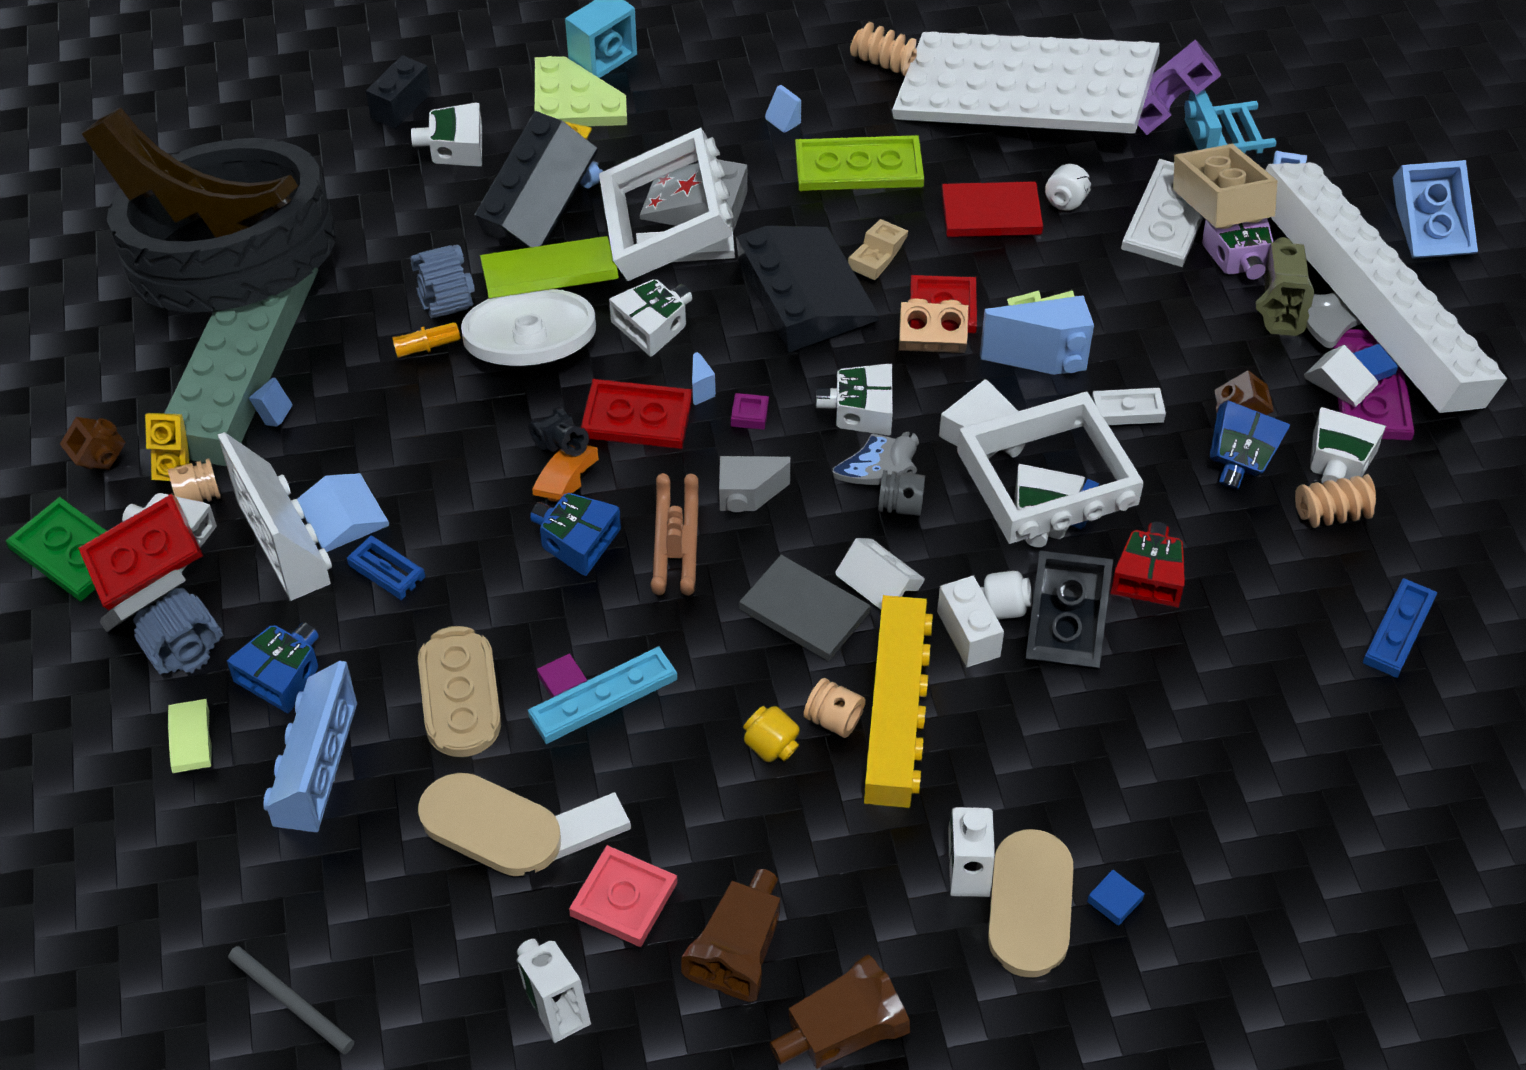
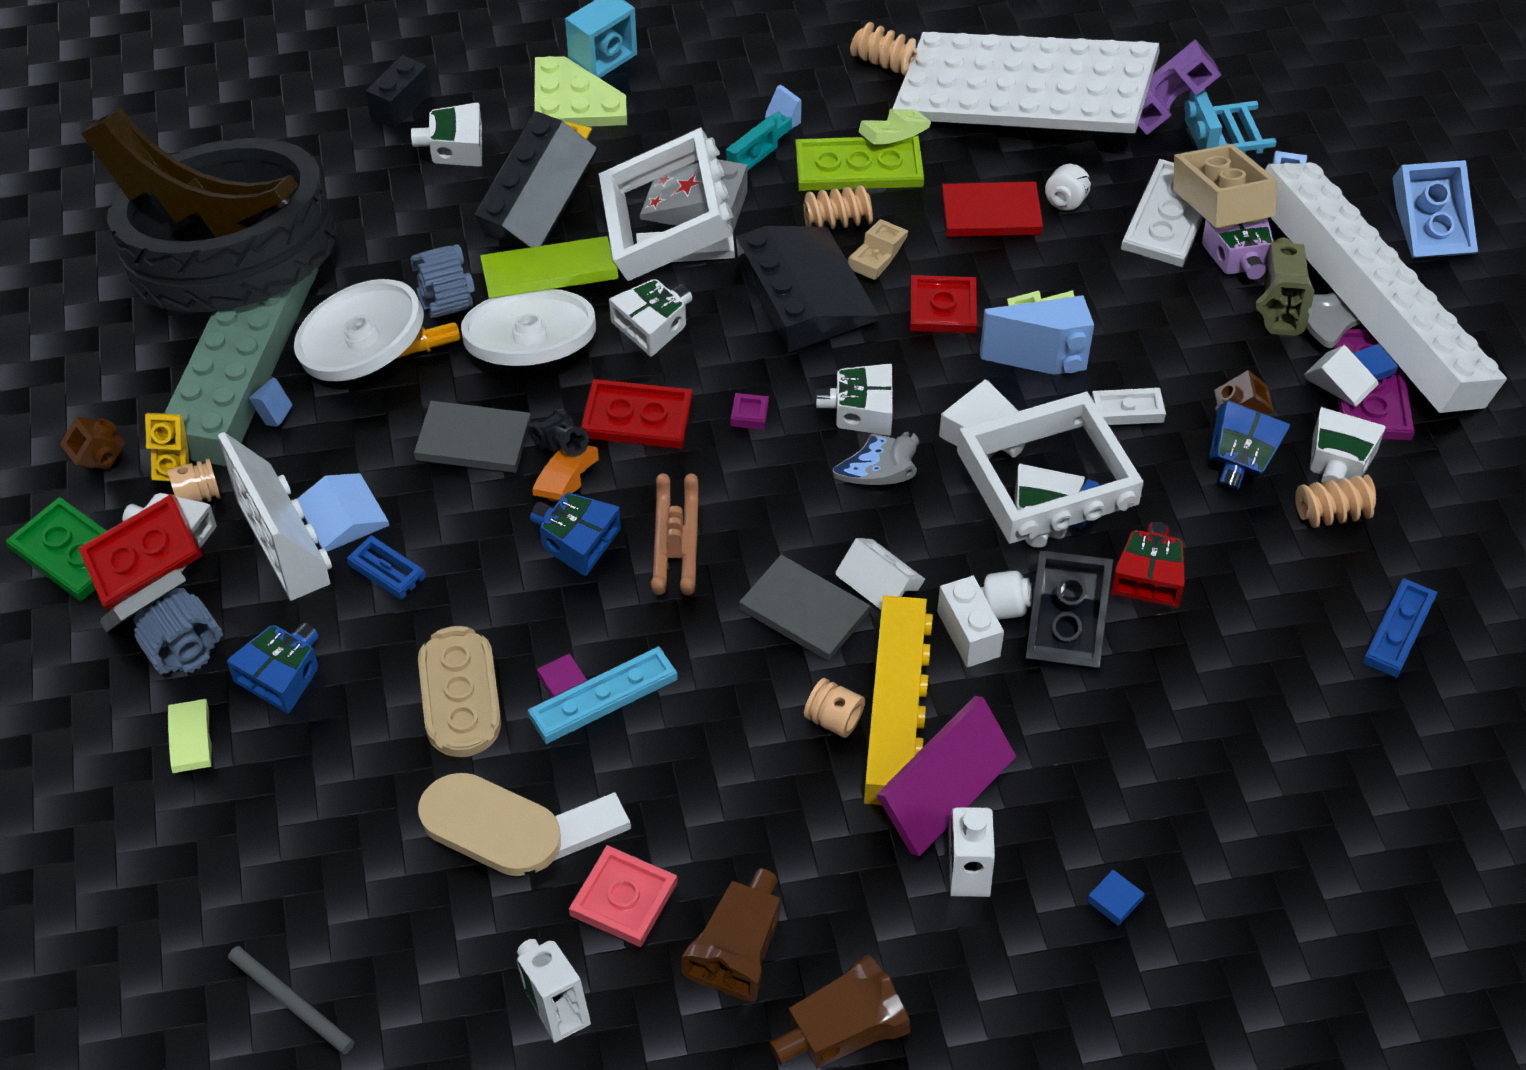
(312, 750): light blue slope -> none
(358, 330): none -> white dish
(473, 436): none -> dark grey tile
(591, 176): light blue hinge -> none
(702, 380): light blue slope -> none
(751, 481): light grey slope -> none
(759, 140): none -> teal hinge
(771, 734): yellow head -> none
(838, 207): none -> light nougat piece
(893, 490): dark grey piece -> none
(899, 126): none -> yellowish green slope
(933, 336): light nougat brick -> none
(946, 775): none -> magenta tile
(1031, 903): tan tile -> none

